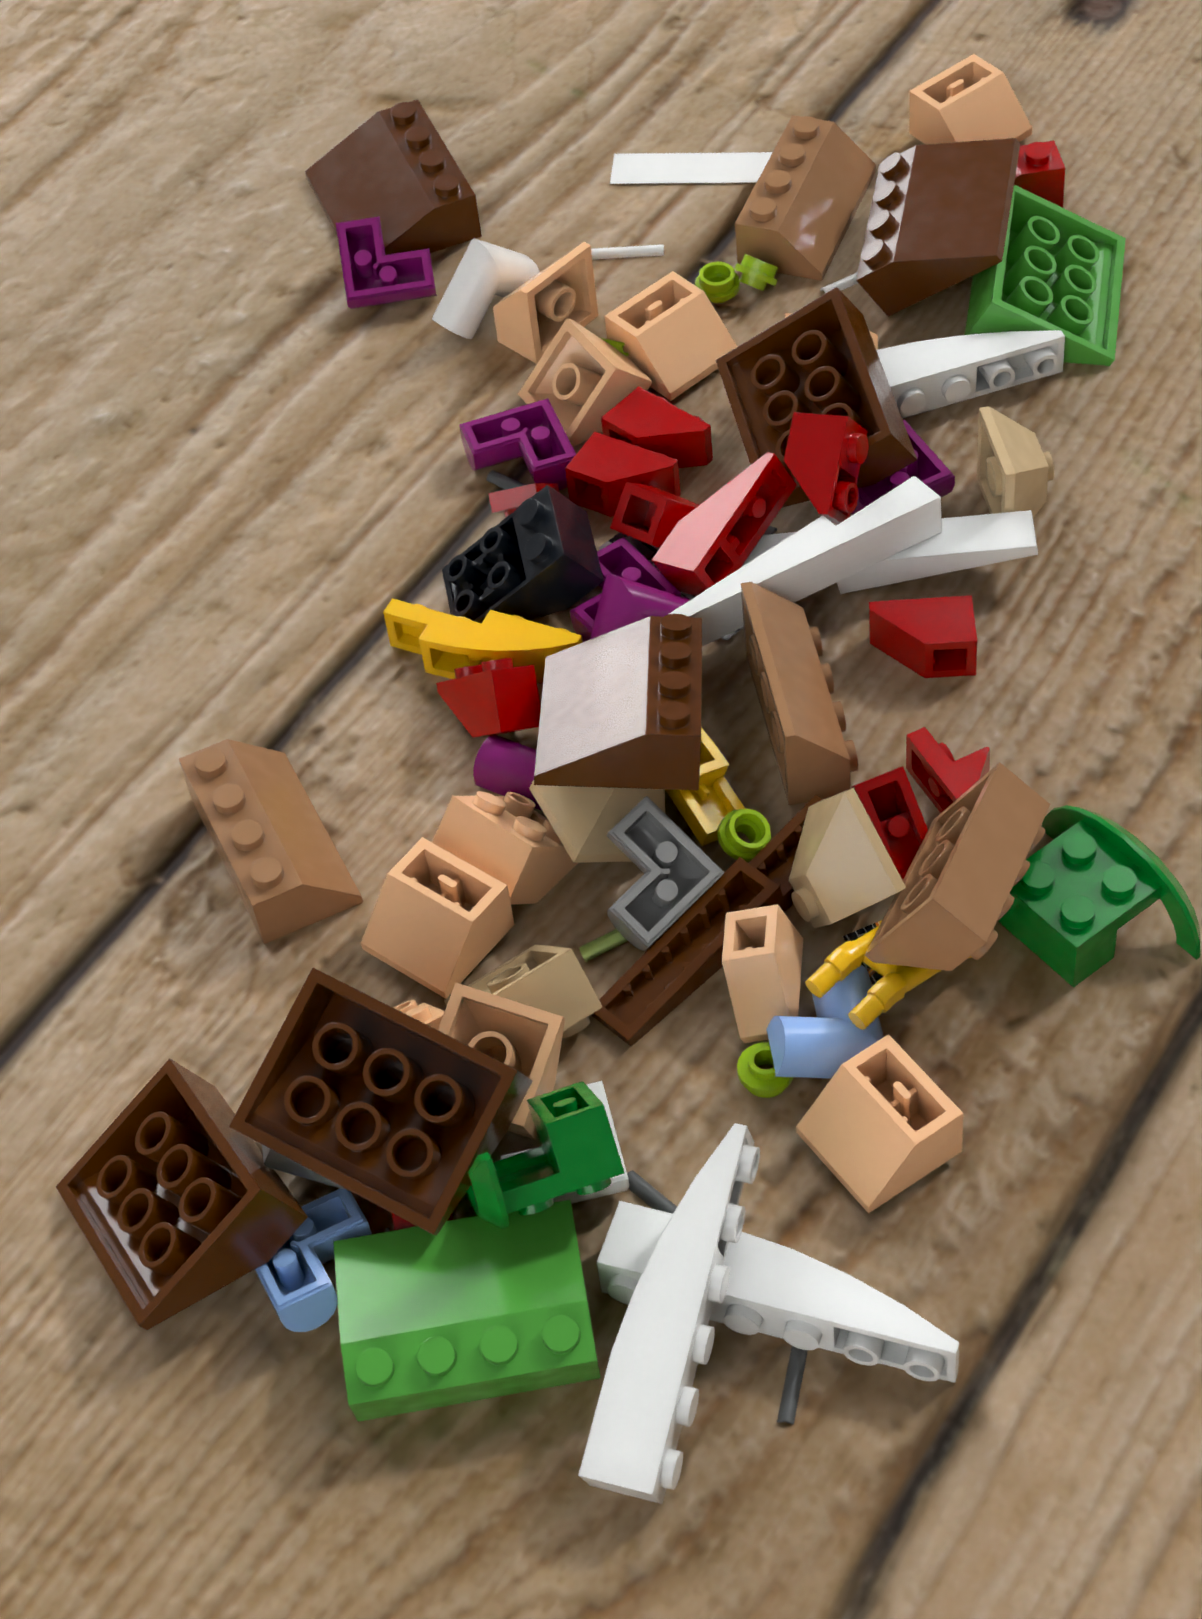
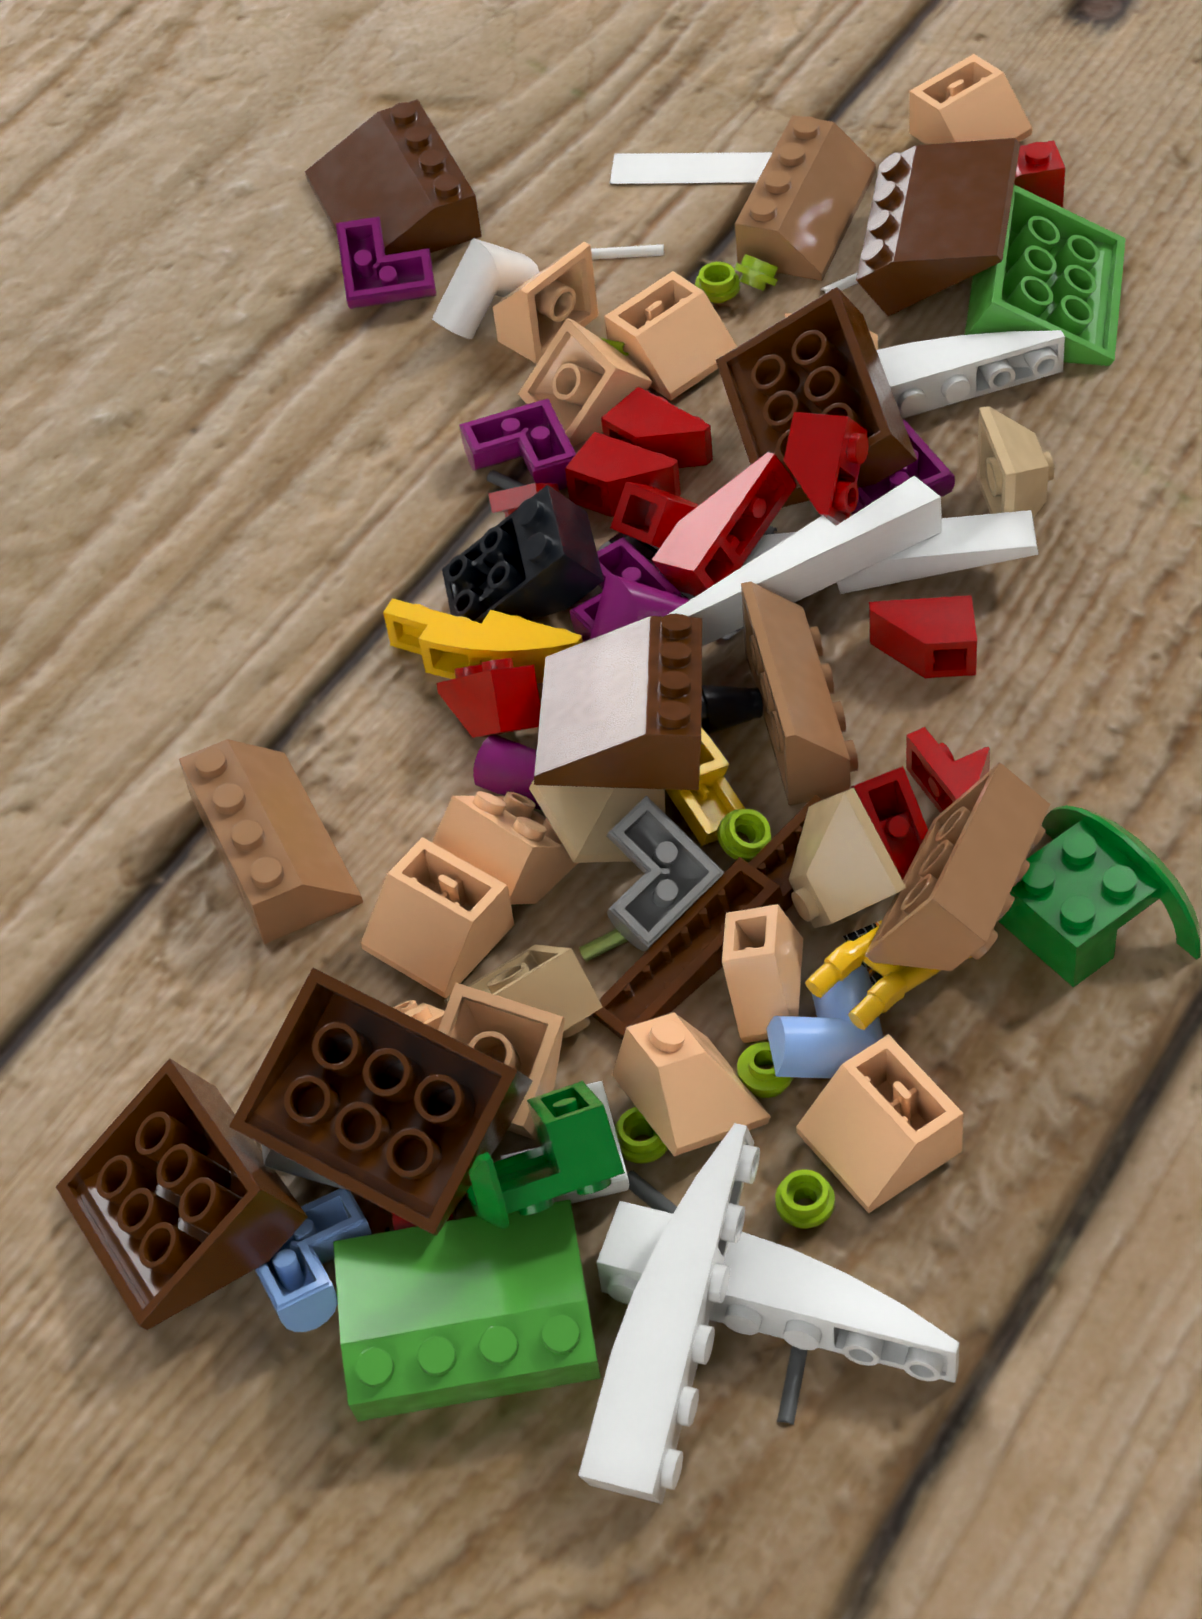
(629, 1127): none -> lime plate
(683, 1084): none -> light nougat slope
(729, 707): none -> black cone
(802, 1185): none -> lime plate

